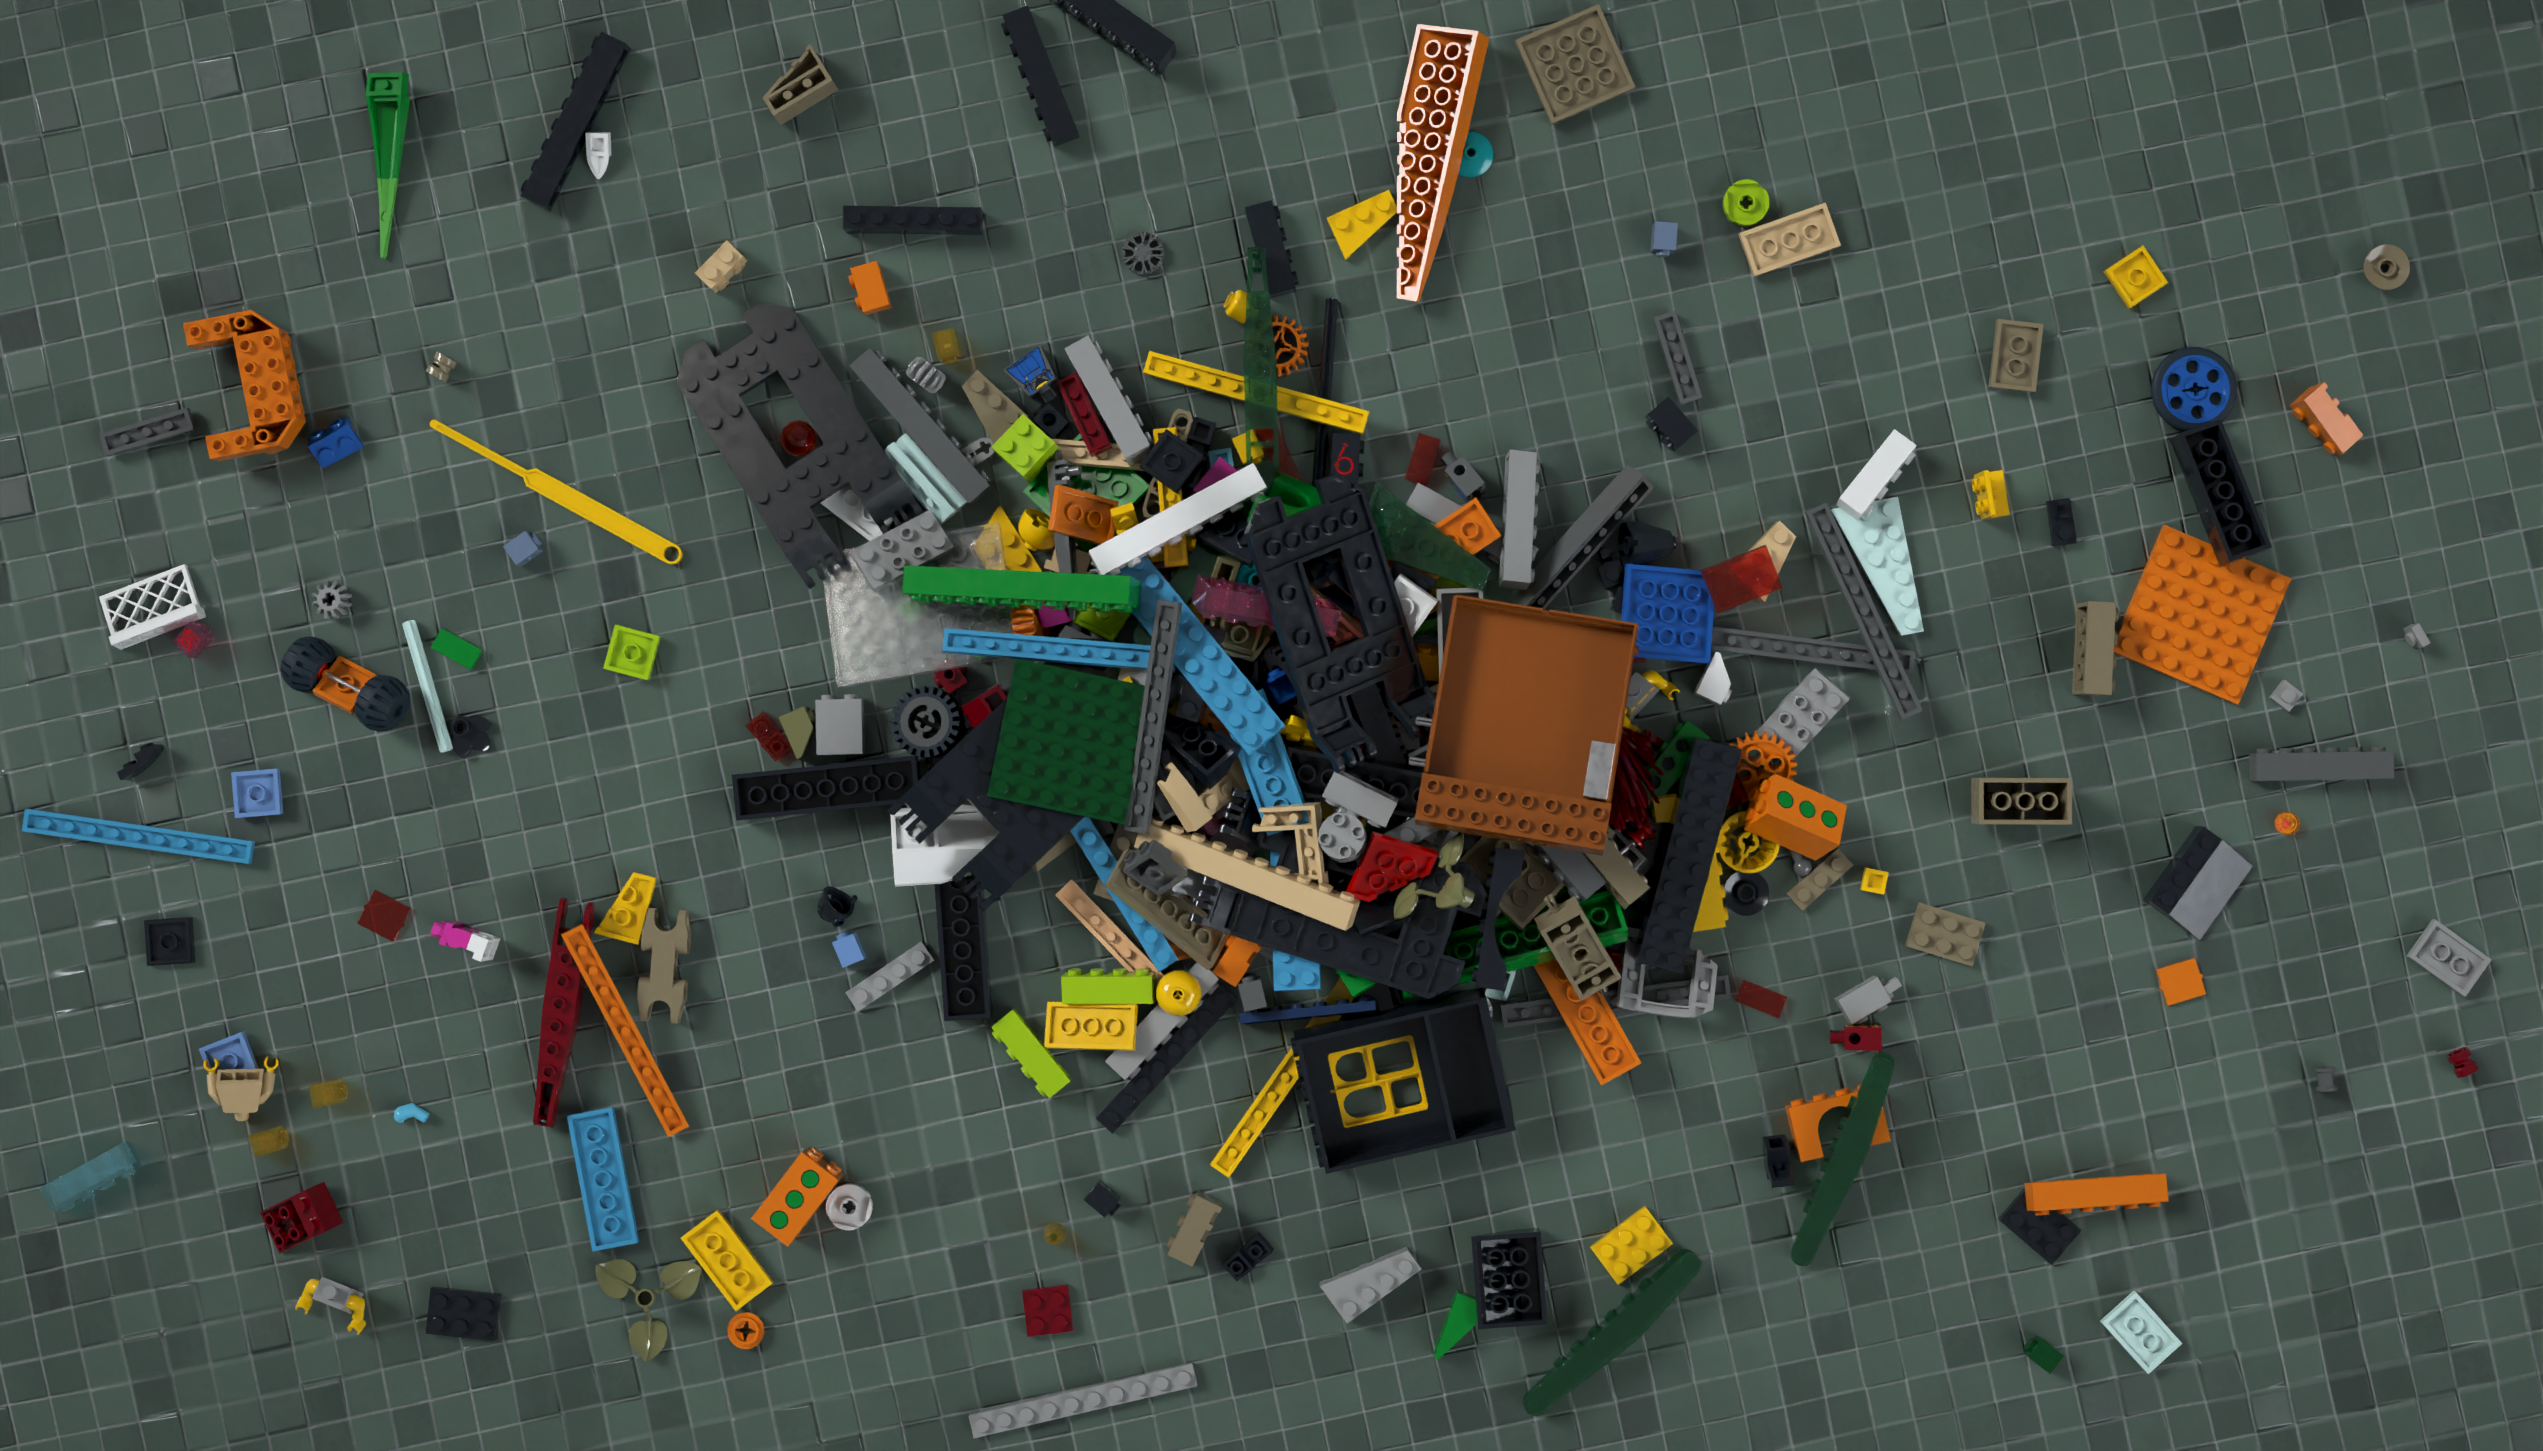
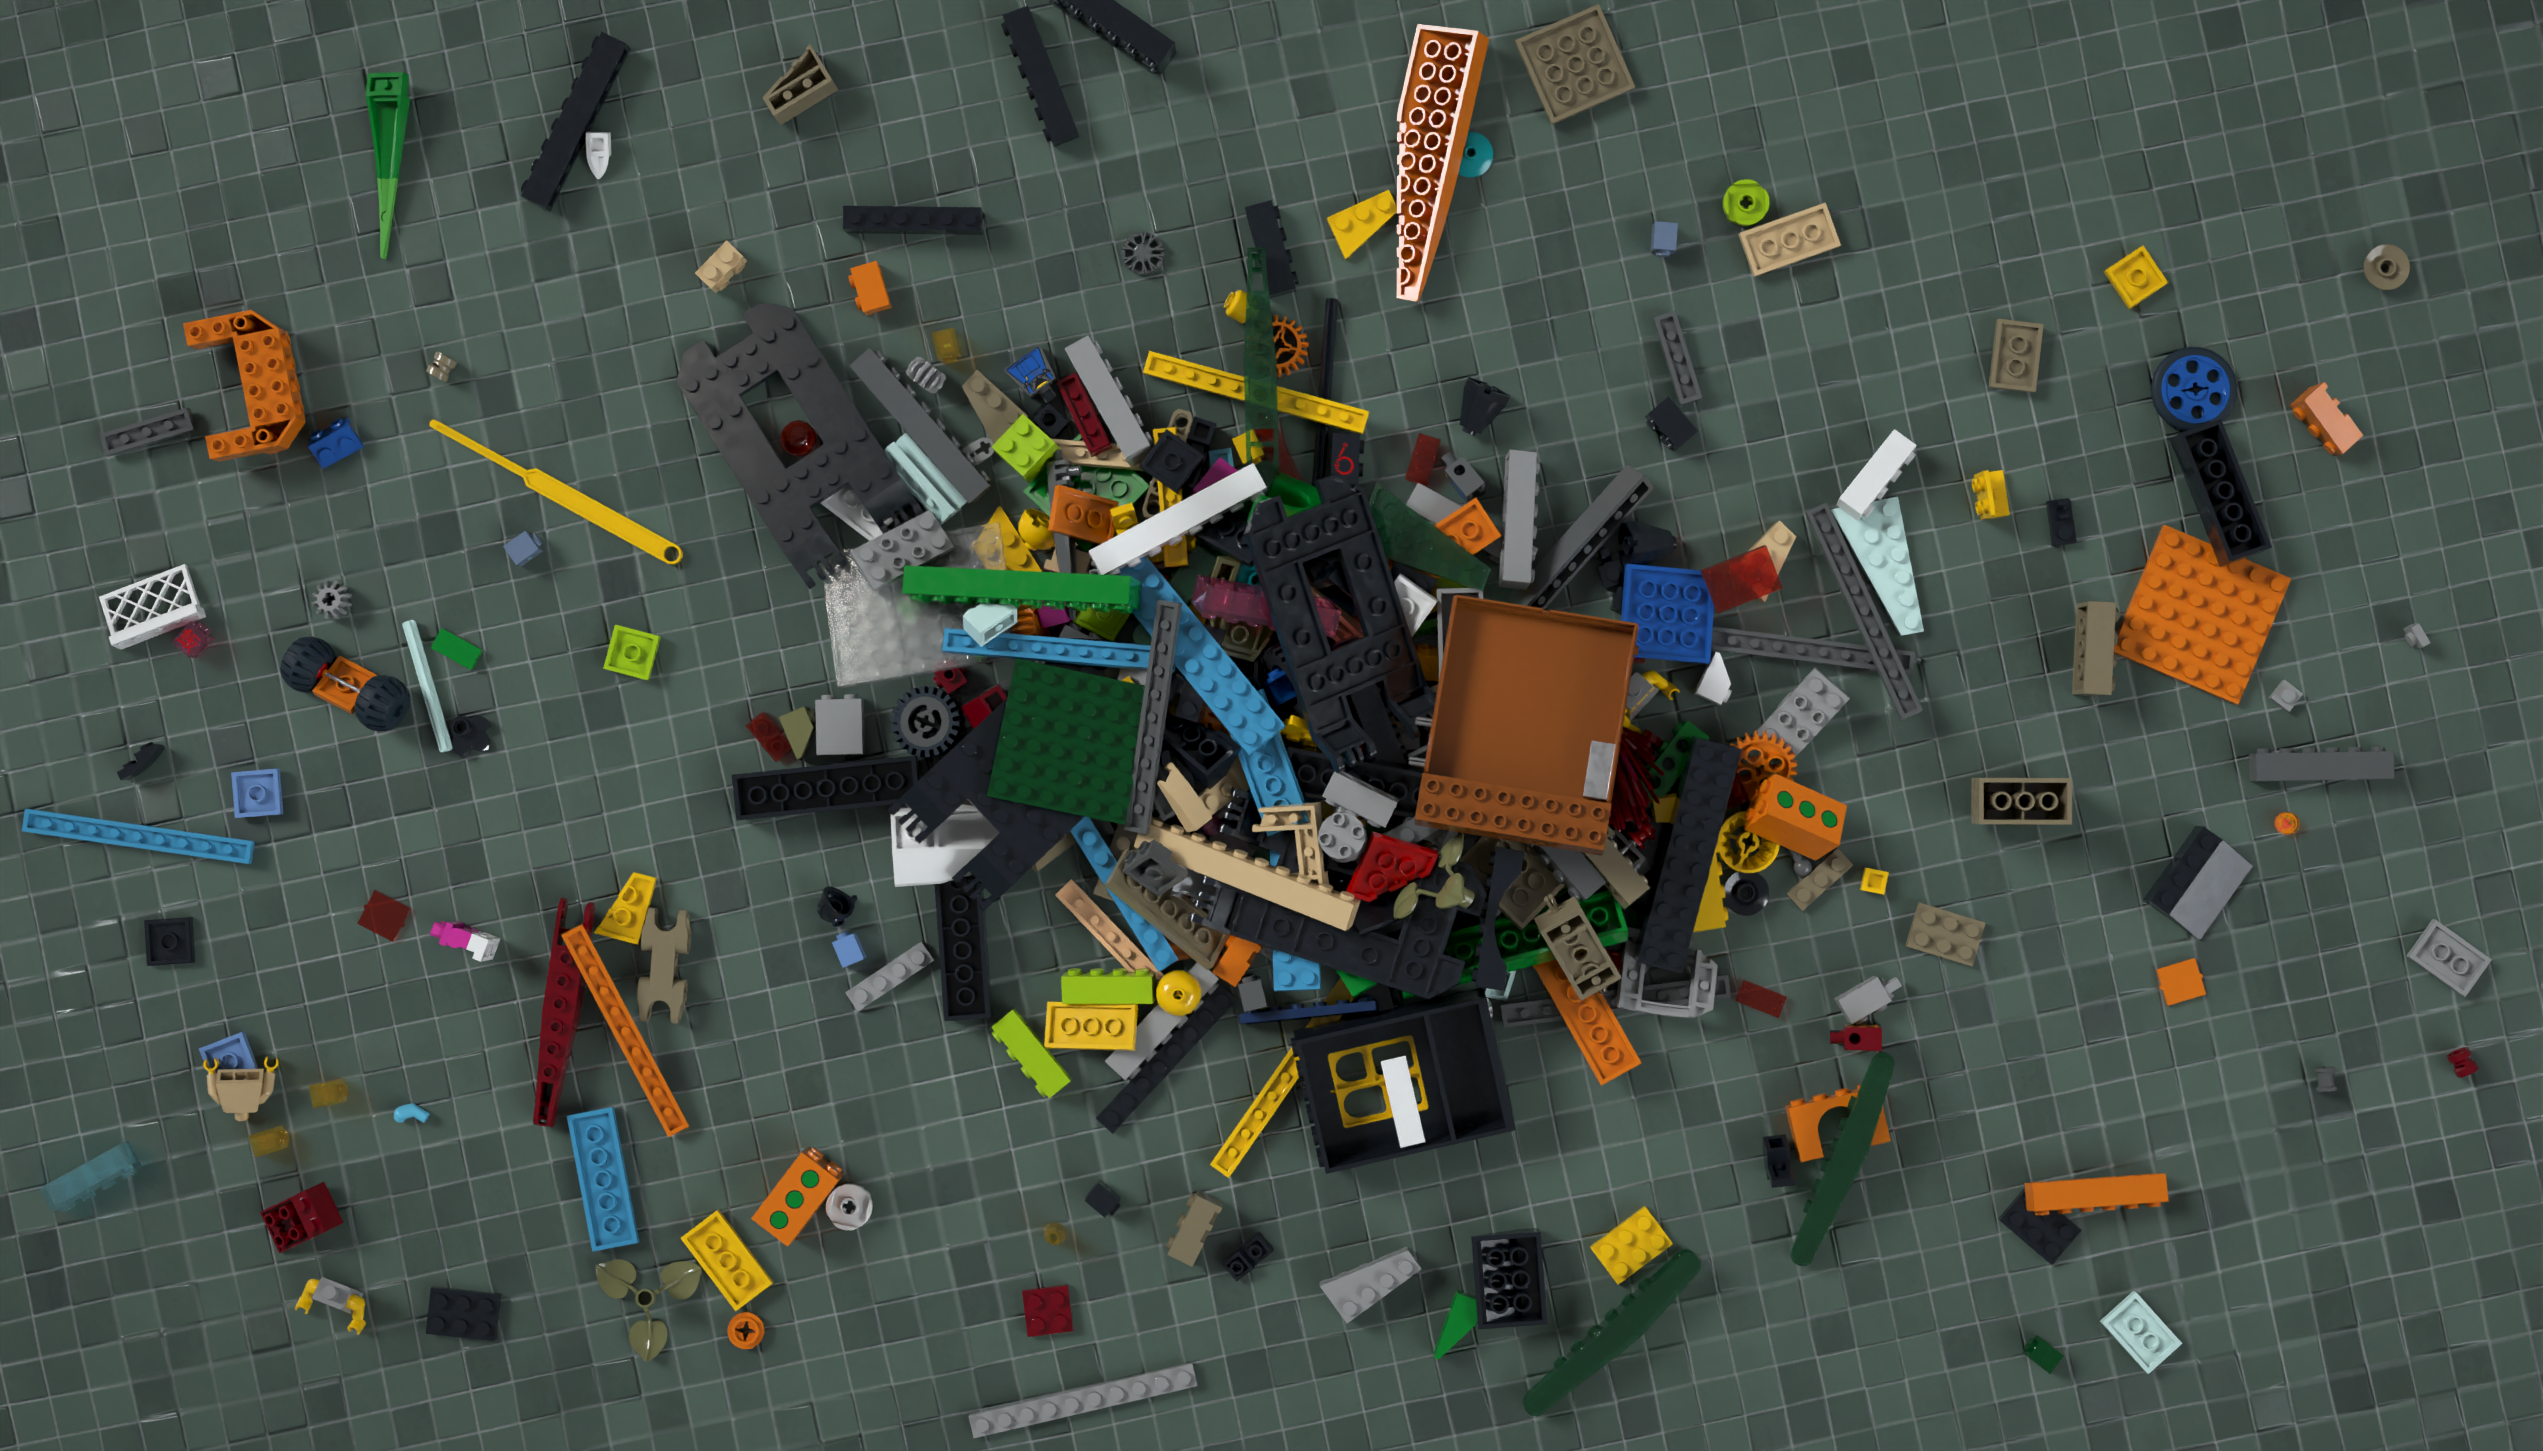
(988, 621): none -> light aqua slope
(1402, 1101): none -> white sticker
(1480, 405): none -> black cone

